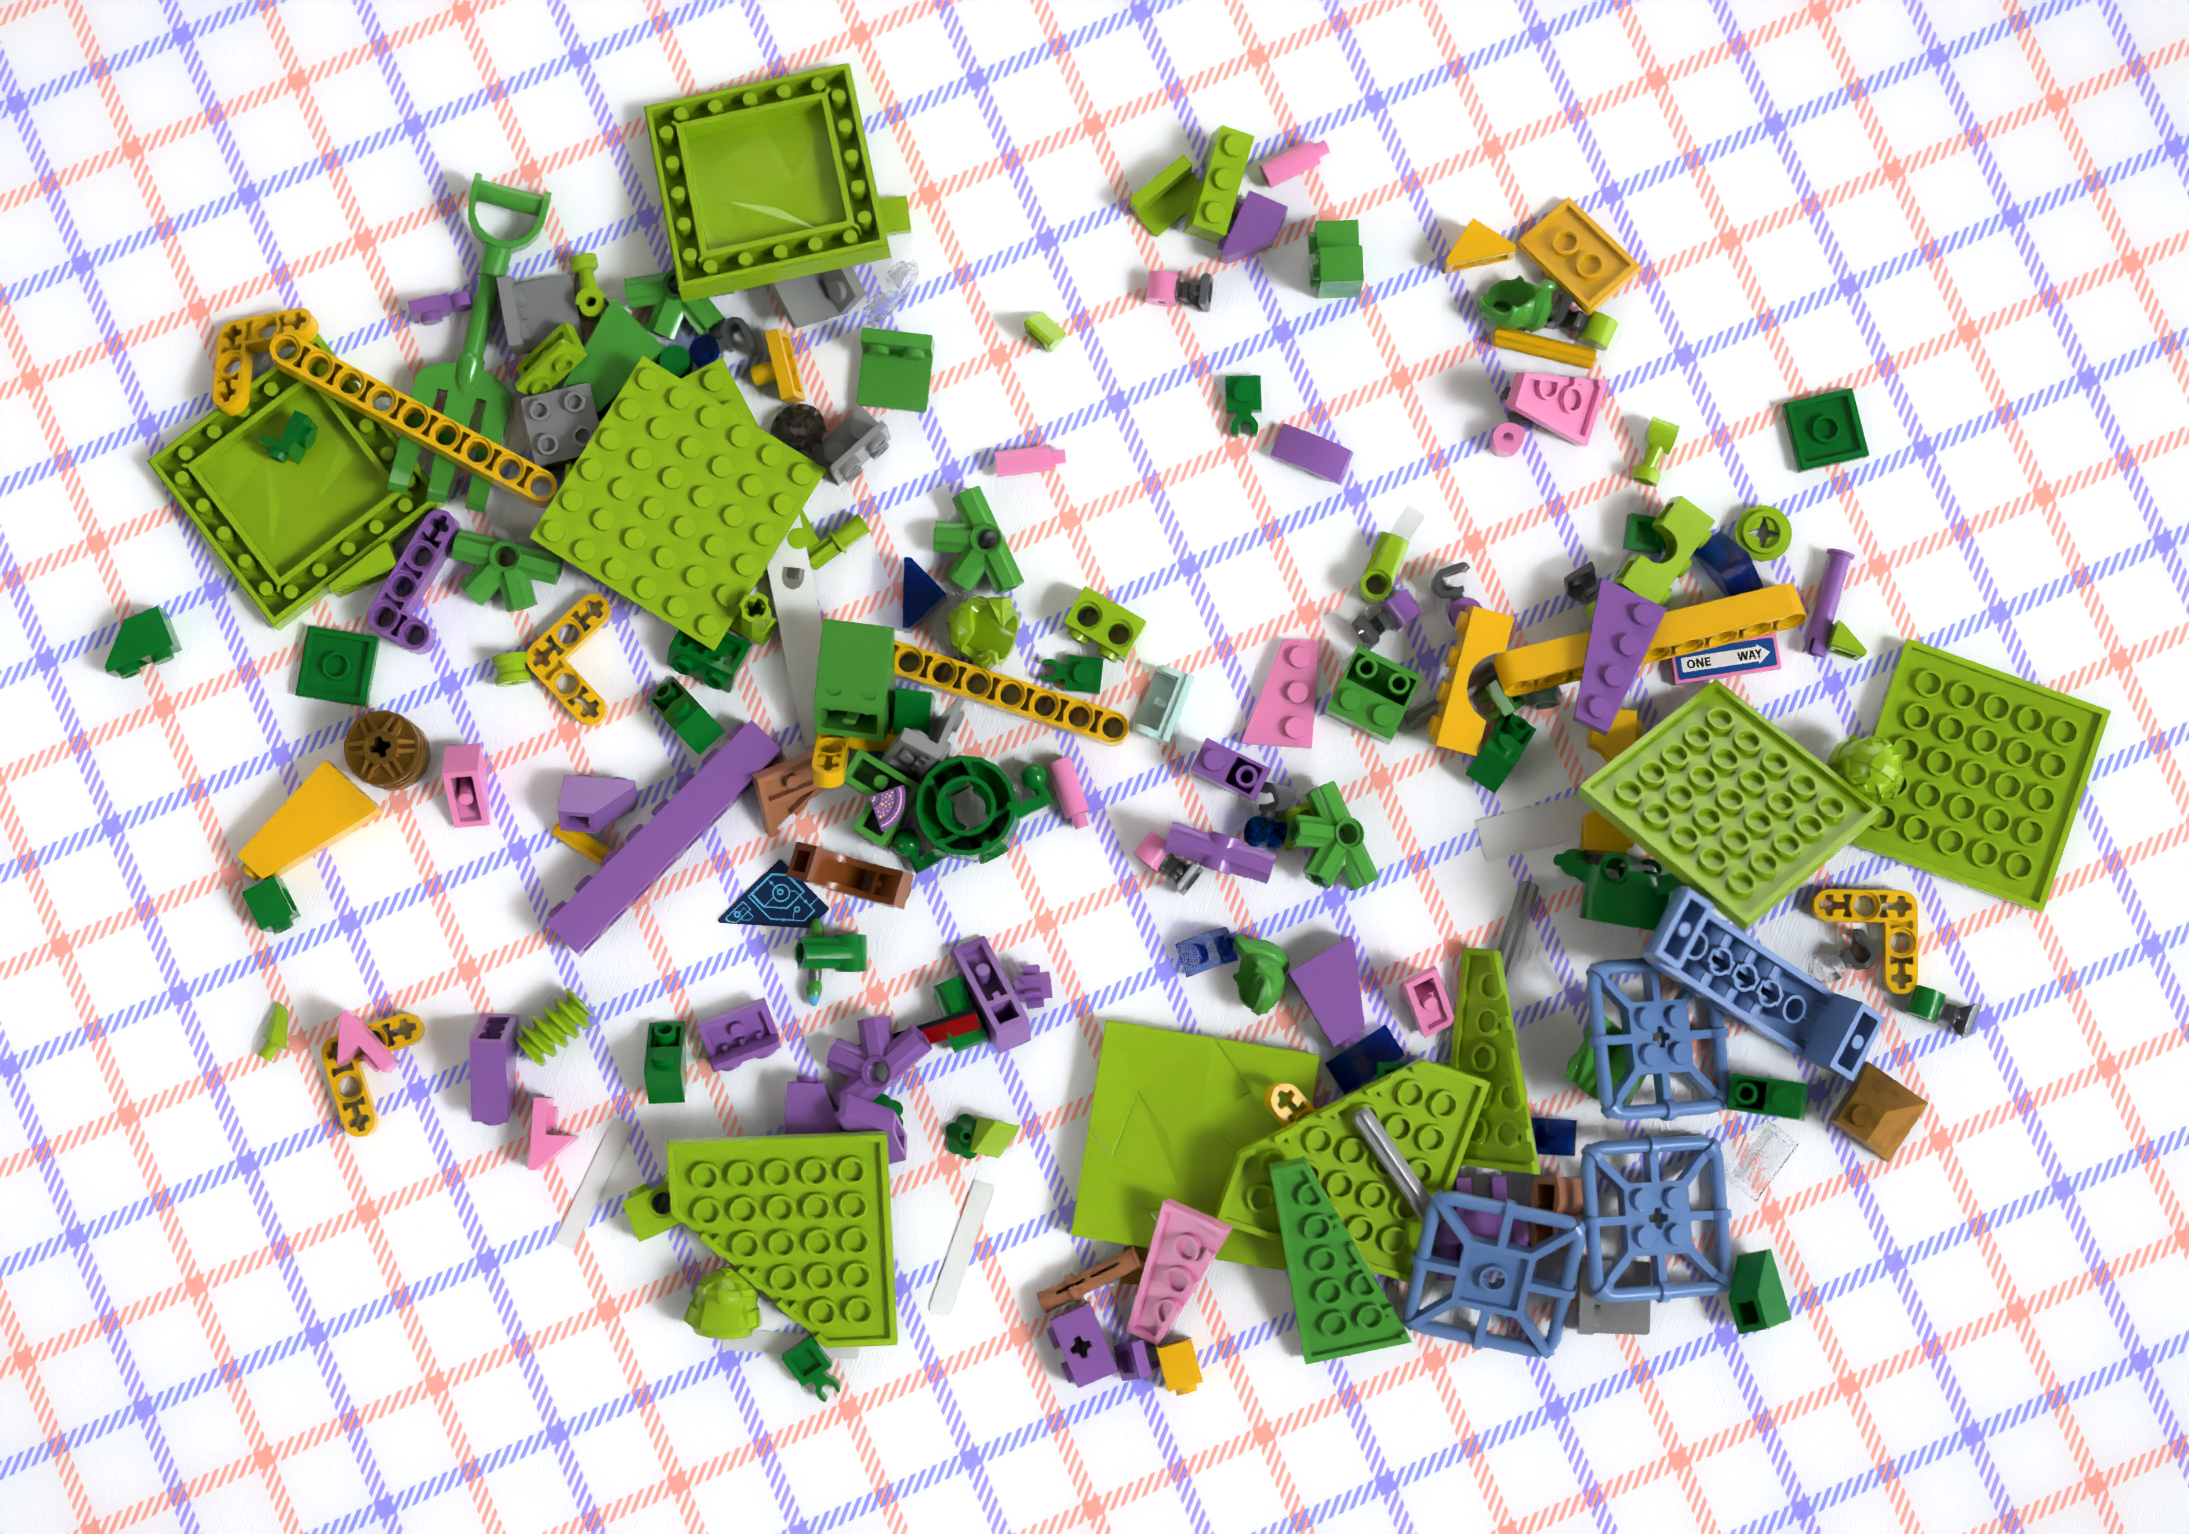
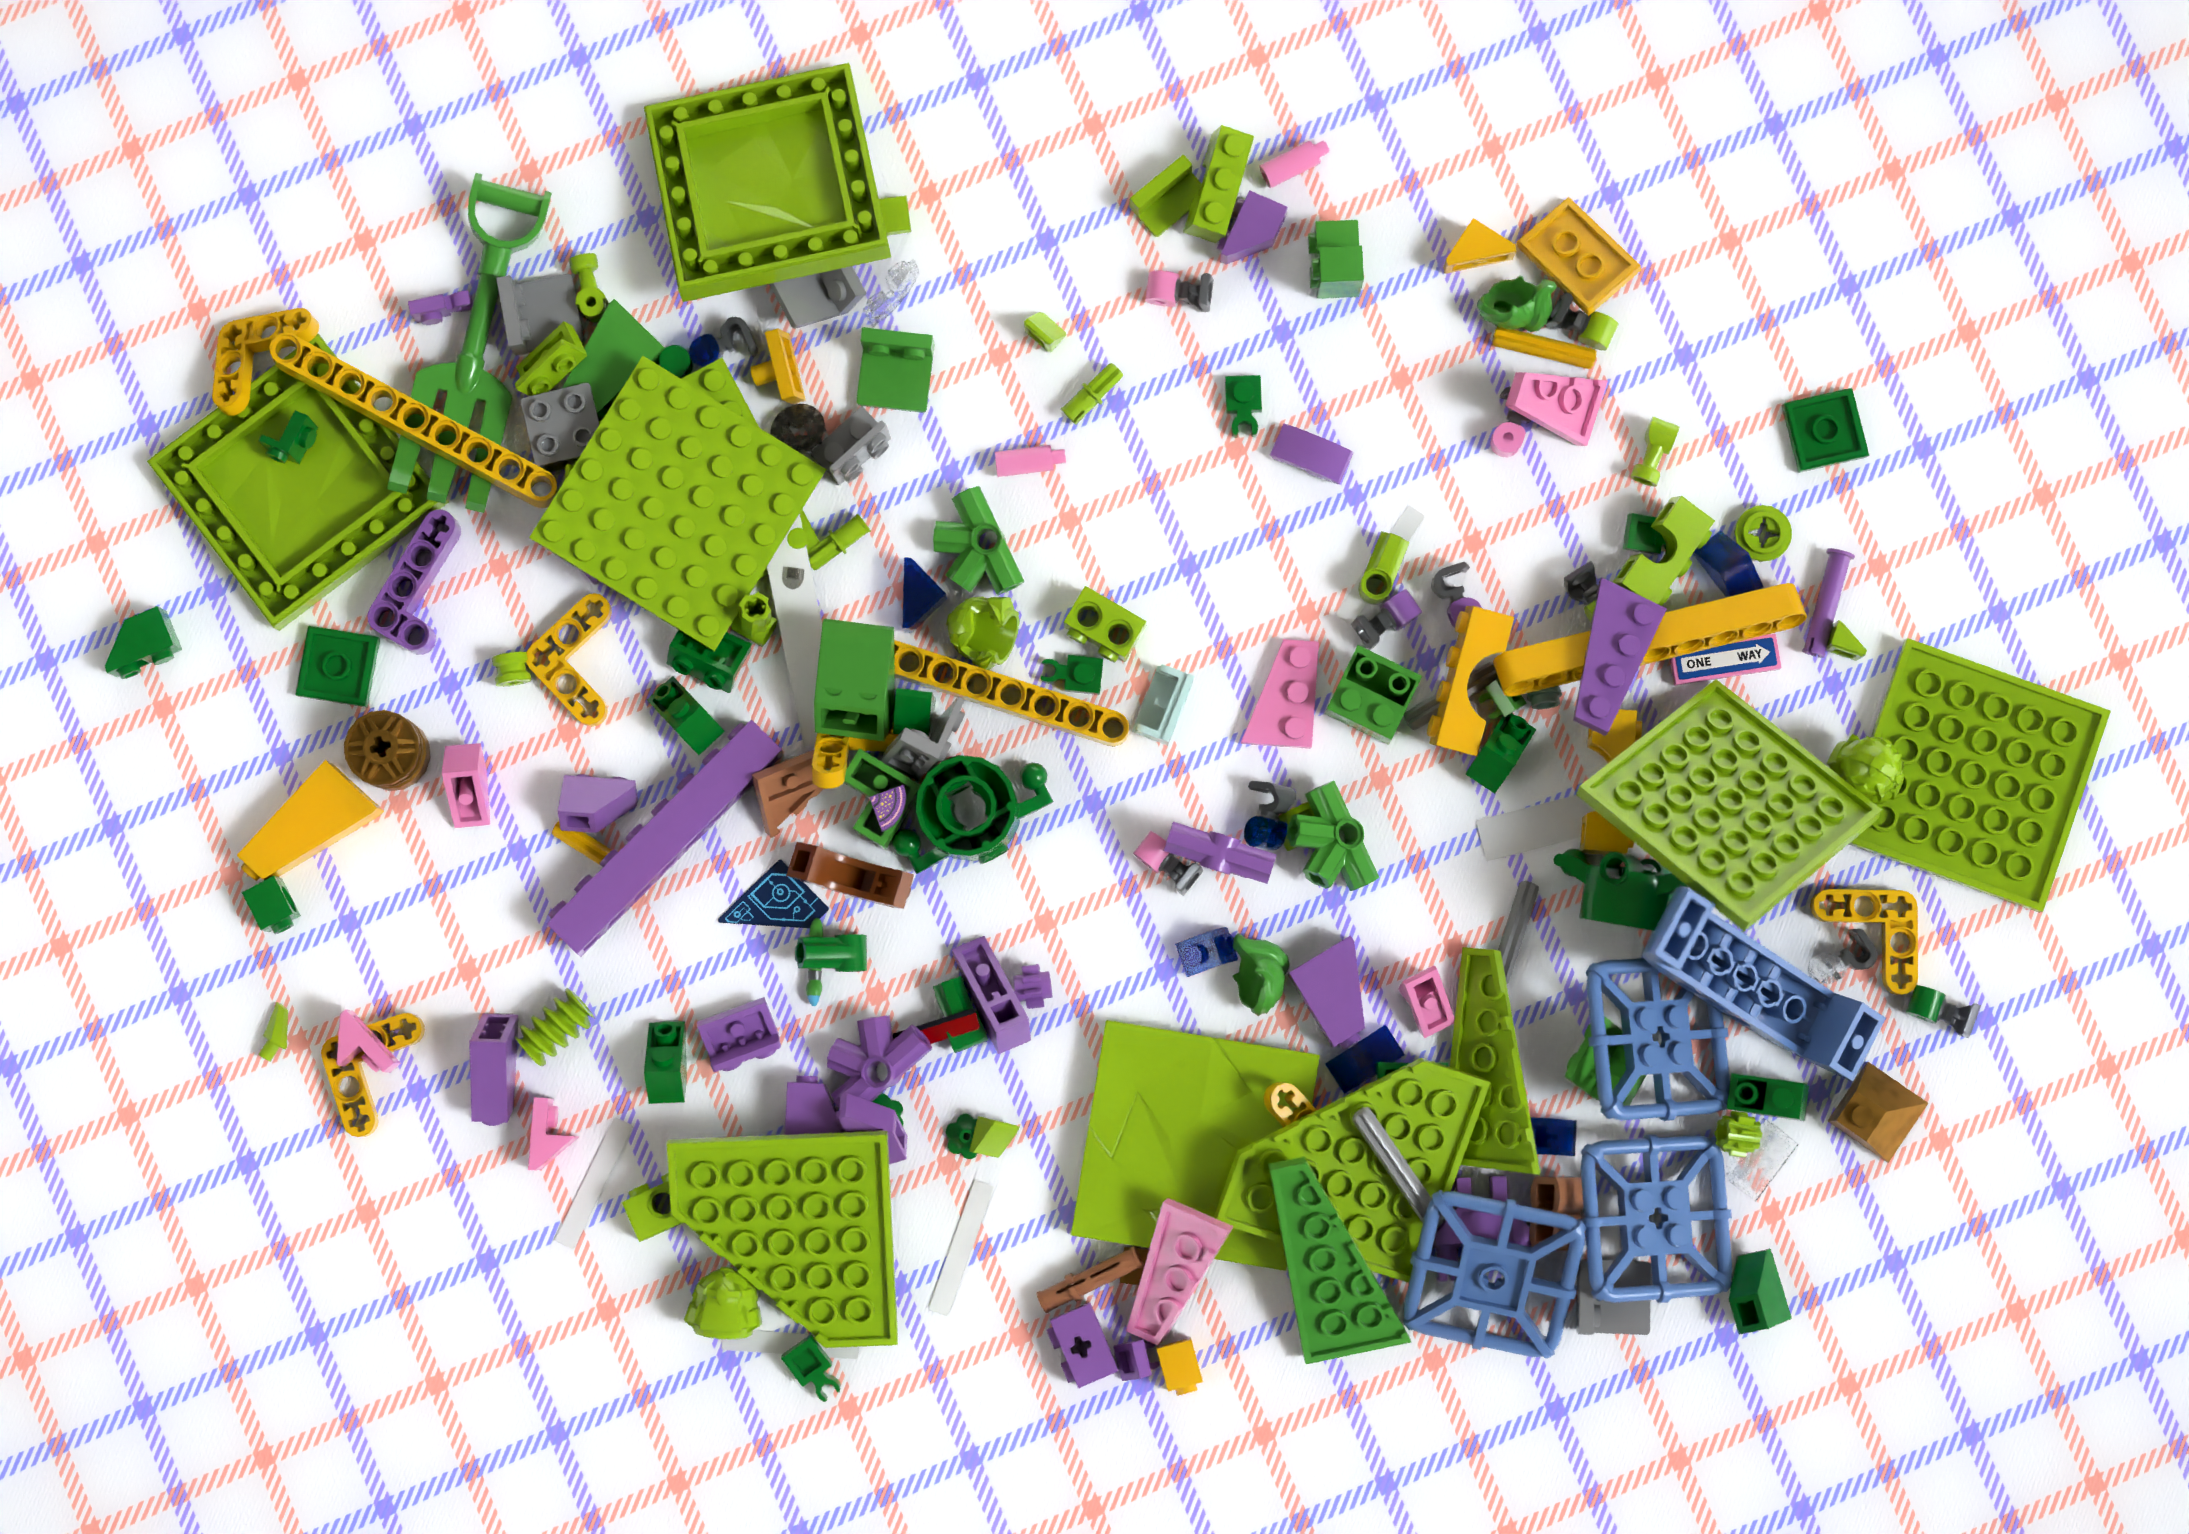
(369, 570): lime slope -> none
(492, 575): bright green piece -> none
(669, 307): bright green piece -> none
(1069, 791): bright pink cylinder -> none
(1092, 393): none -> lime axle
(1229, 770): medium lavender slope -> none
(1738, 1134): none -> lime gear

